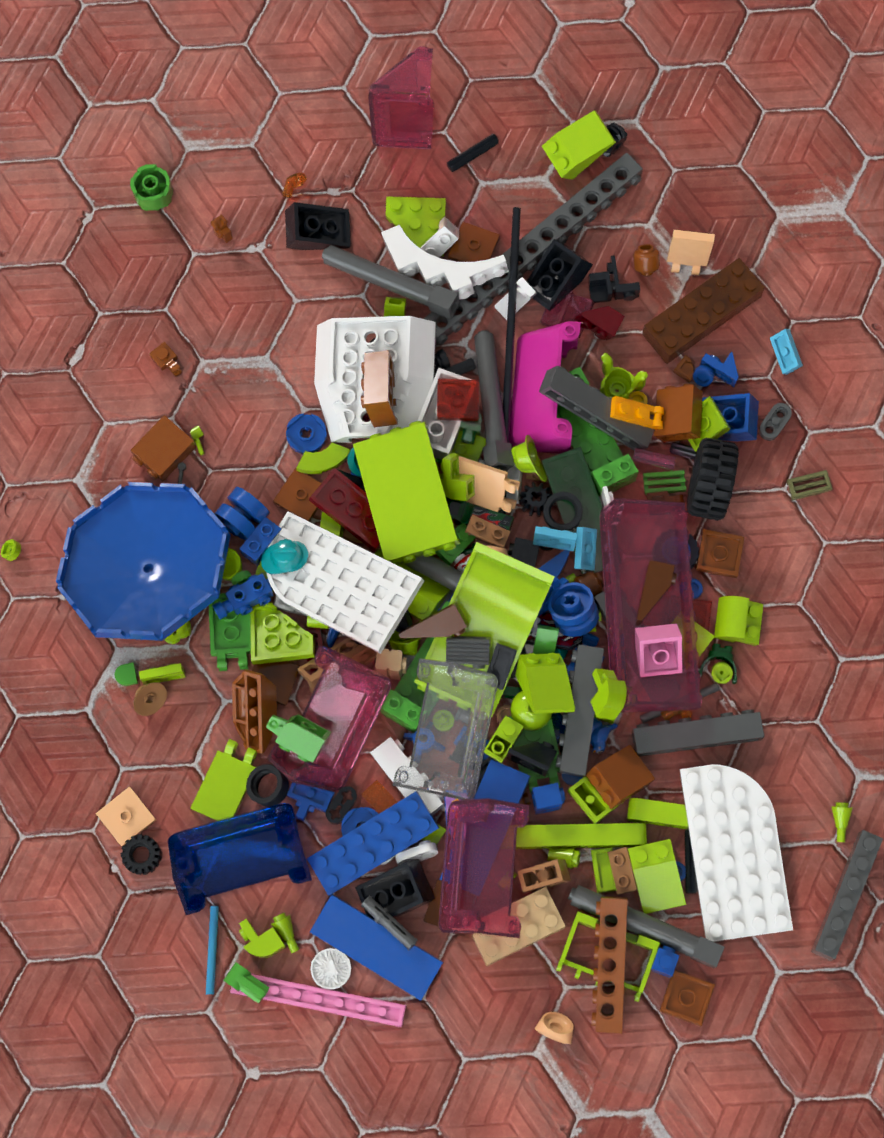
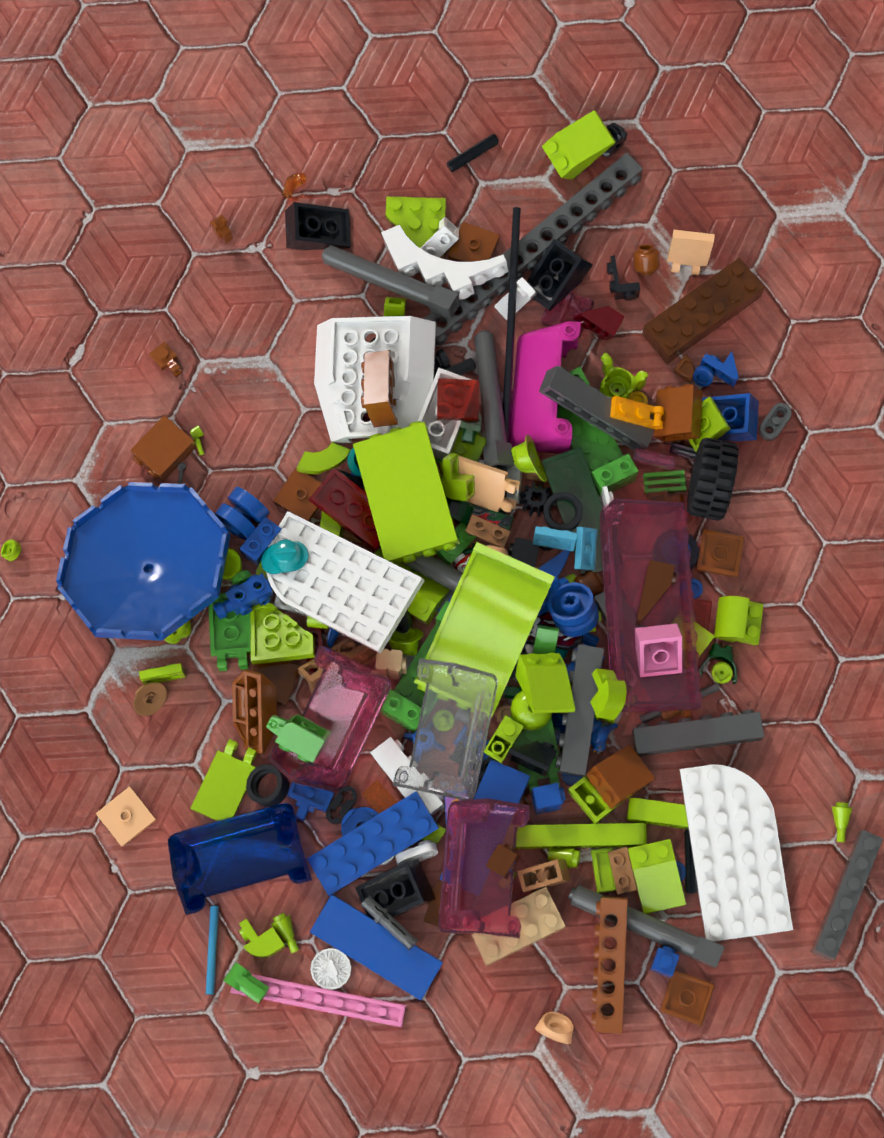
(126, 674): bright green tile -> none
(129, 848): black tyre -> none
(151, 187): bright green brick -> none
(306, 422): blue plate -> none
(402, 103): clear pink windscreen -> none
(440, 624): reddish brown slope -> none
(468, 650): dark grey brick -> none
(501, 663): black tile -> none
(503, 860): none -> reddish brown brick
(600, 287): black panel -> none
(640, 941): lime hinge -> none
(786, 351): medium azure plate -> none
(794, 496): olive tile -> none

